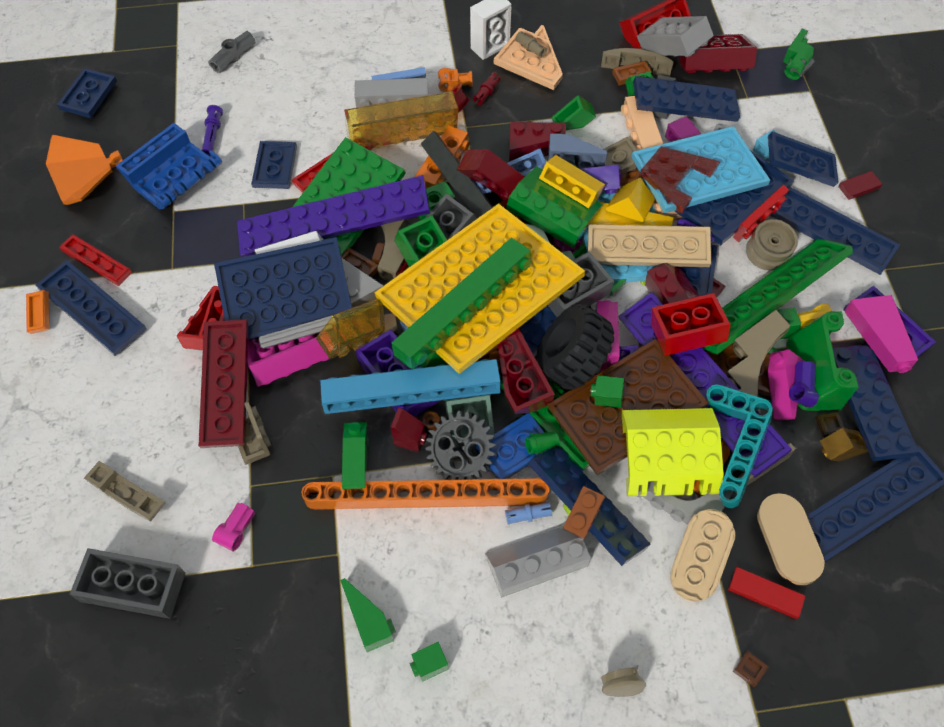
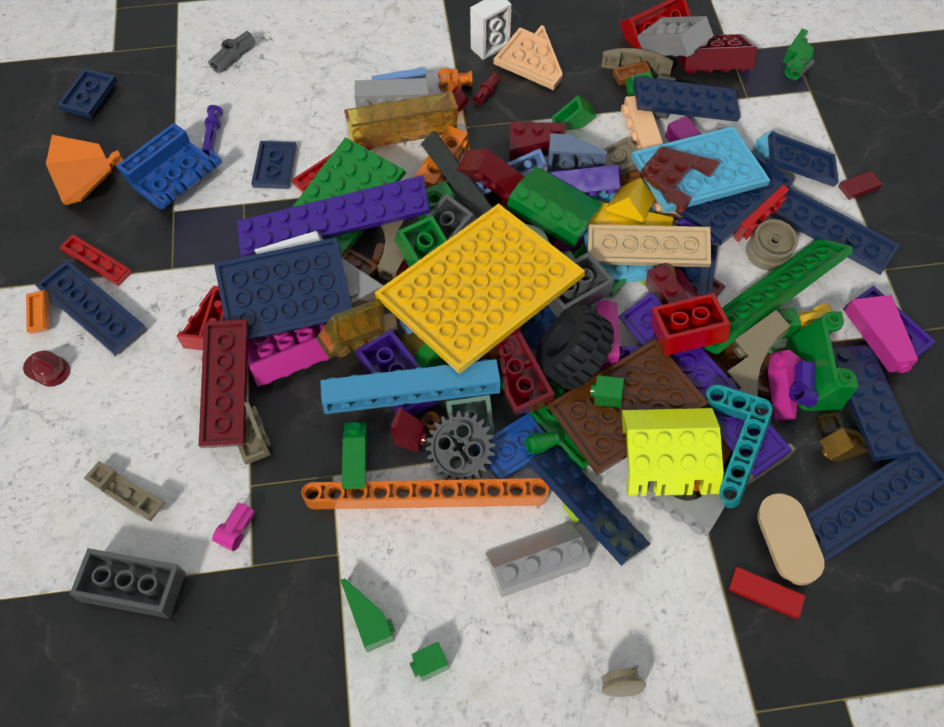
(46, 368): none -> dark red piece
(293, 333): light grey axle -> none
(461, 303): green brick -> none
(528, 513): medium blue pin -> none
(531, 44): dark tan pin -> none
(572, 181): yellow brick -> none
(584, 512): dark orange plate -> none
(702, 555): tan tile -> none
(750, 668): reddish brown tile -> none

